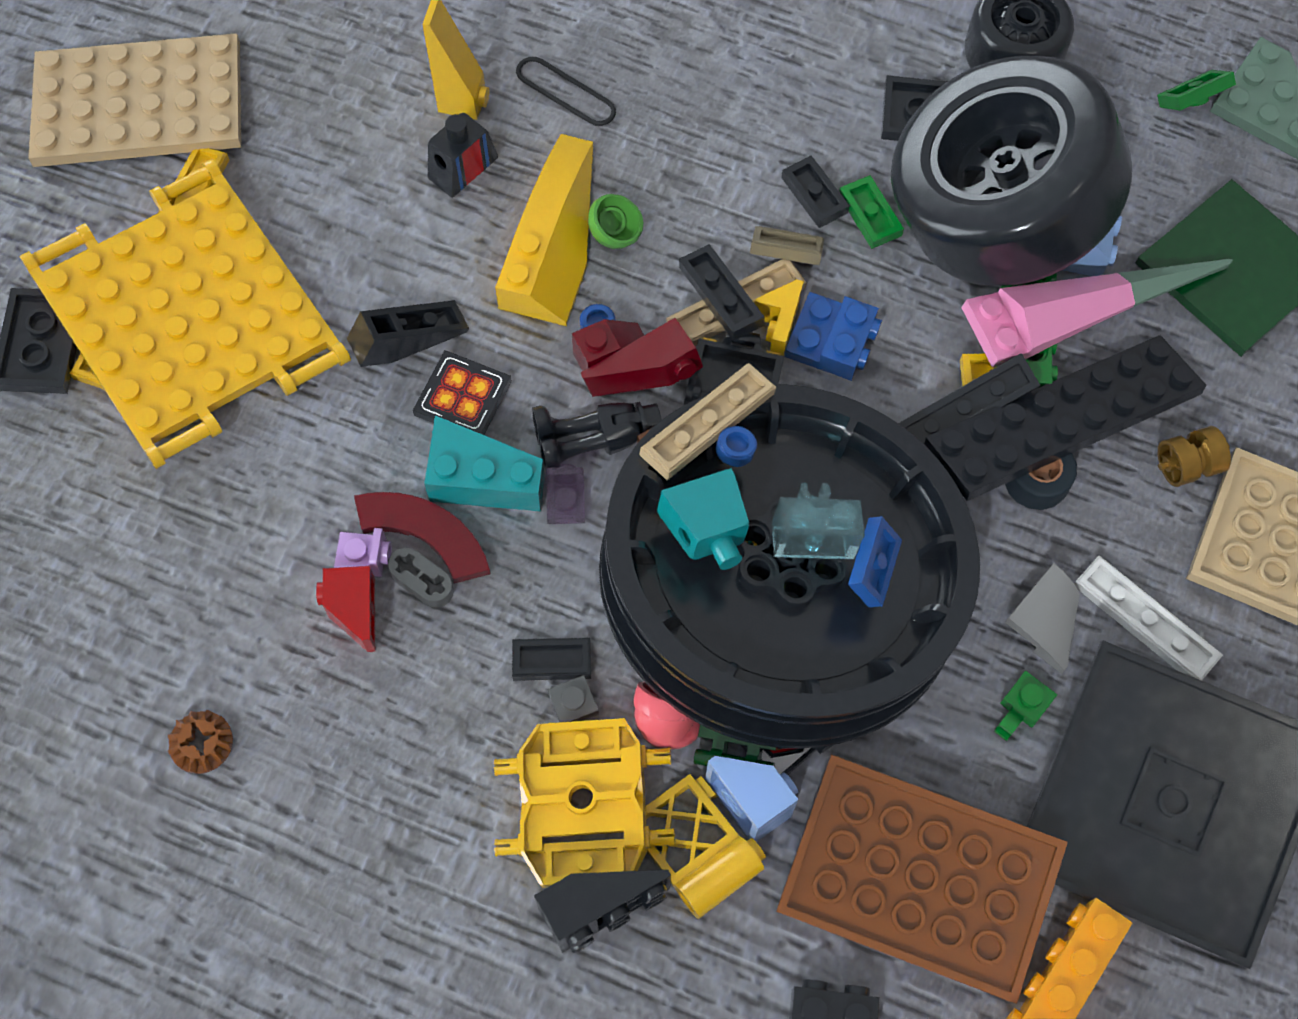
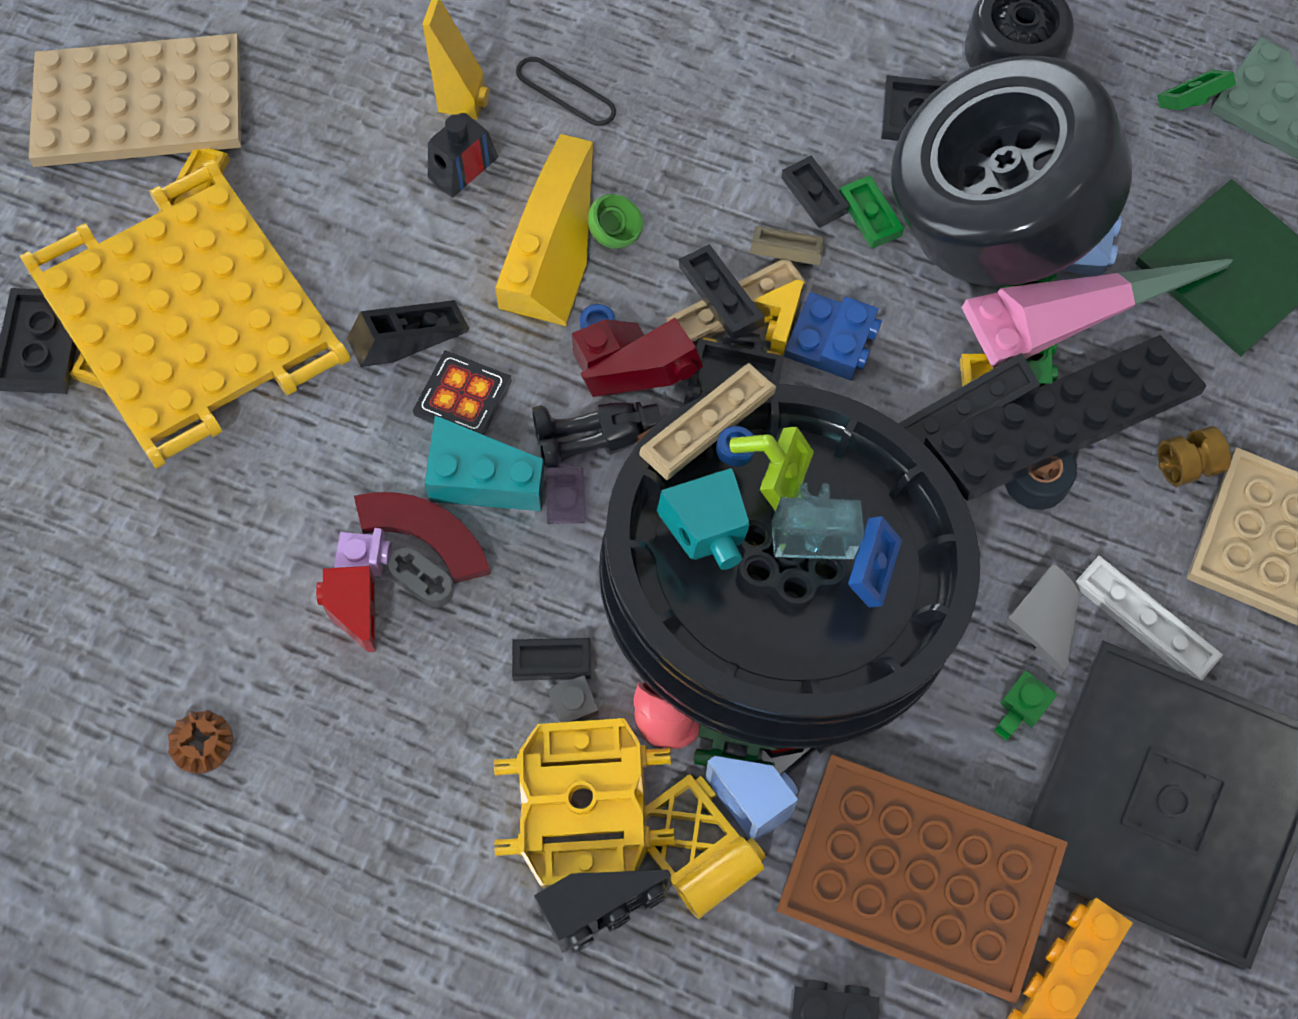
(787, 461): none -> lime plate

